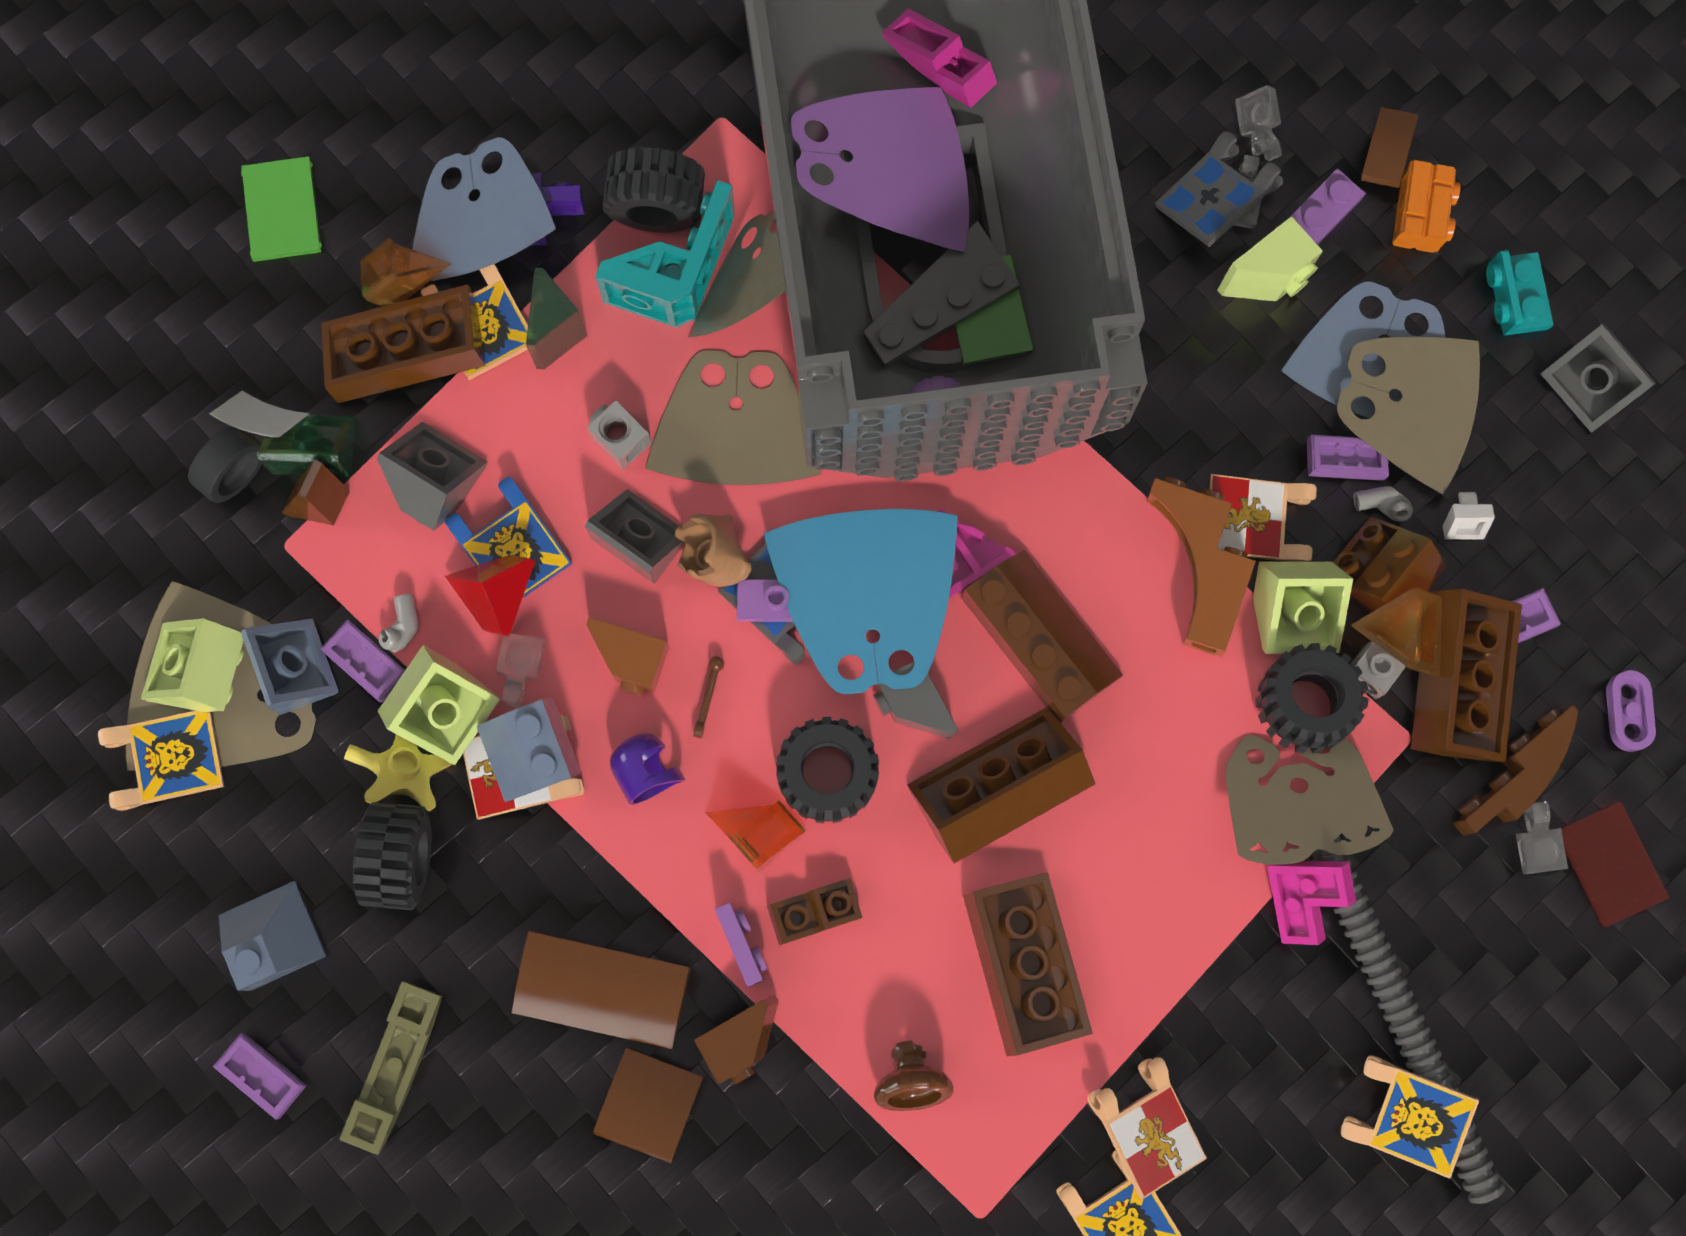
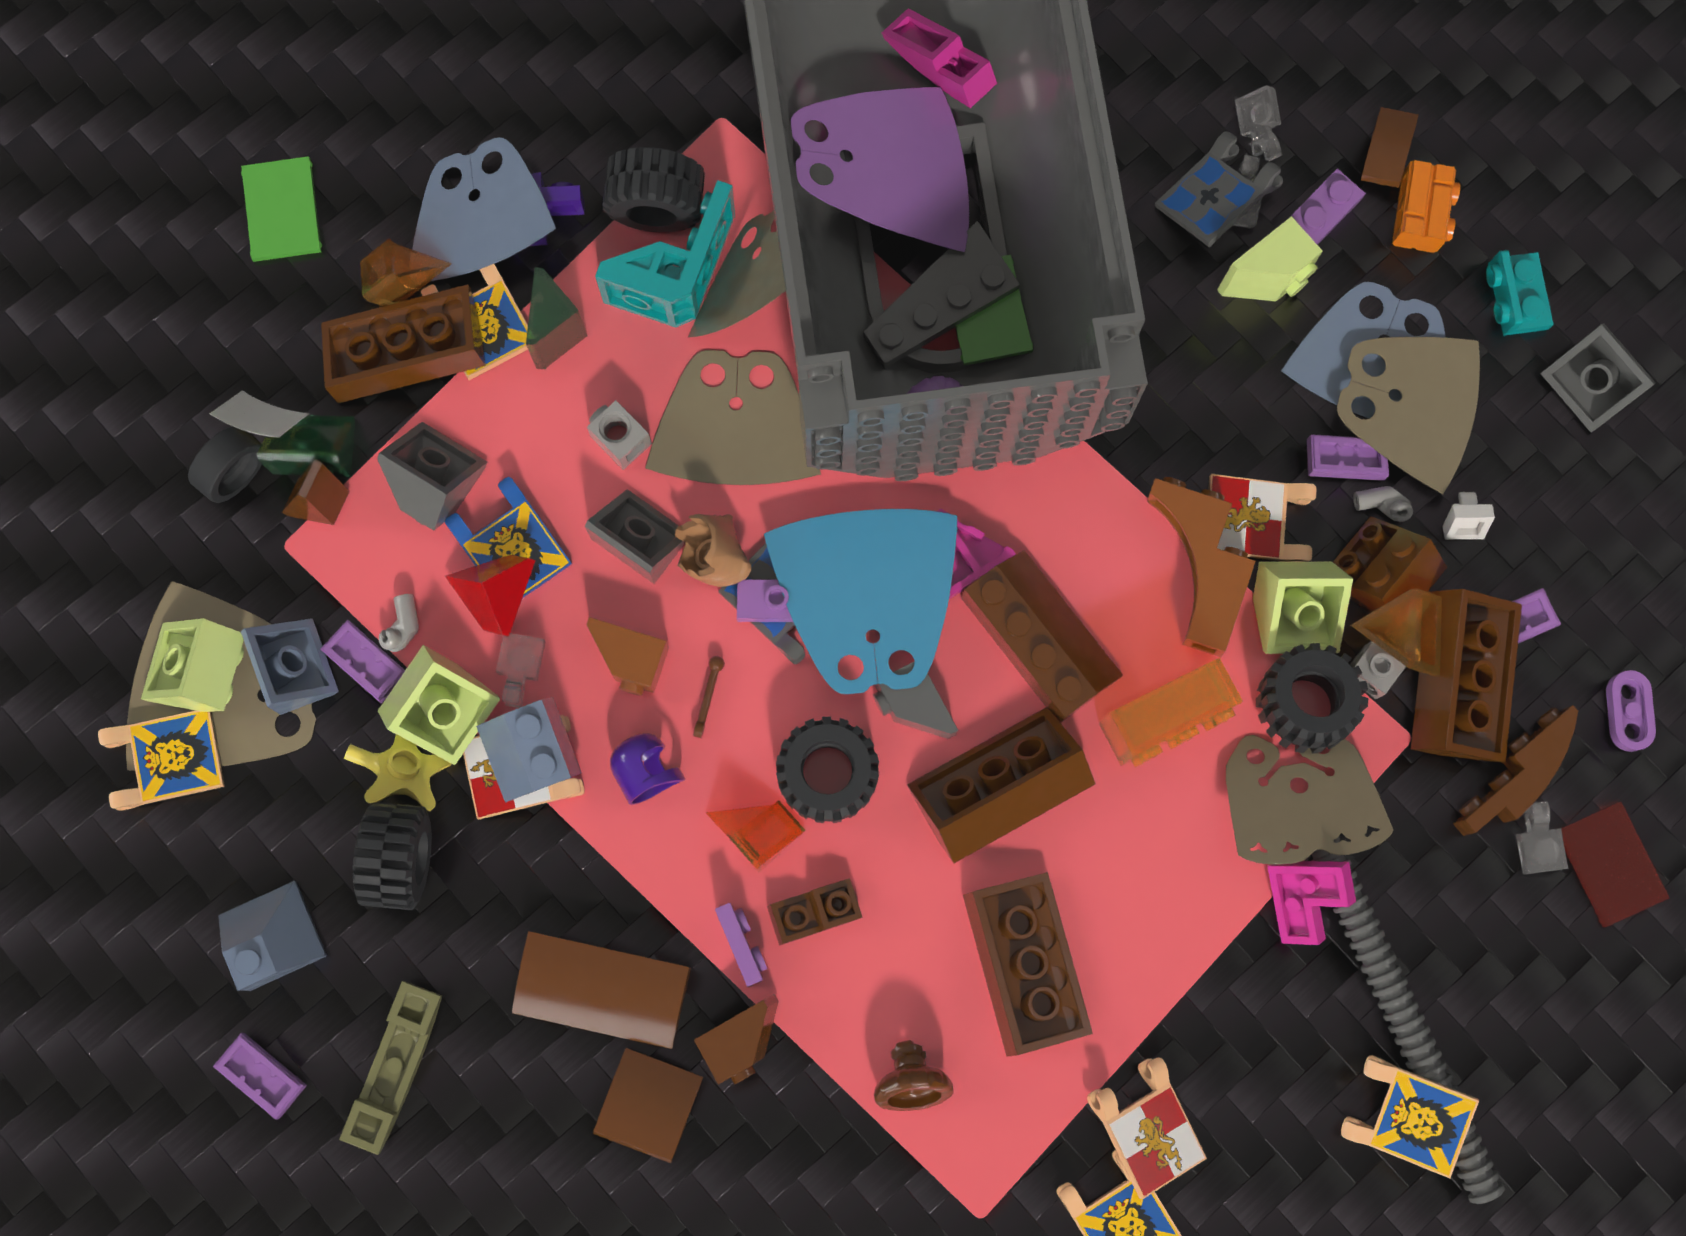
(1171, 714): none -> clear yellow piece

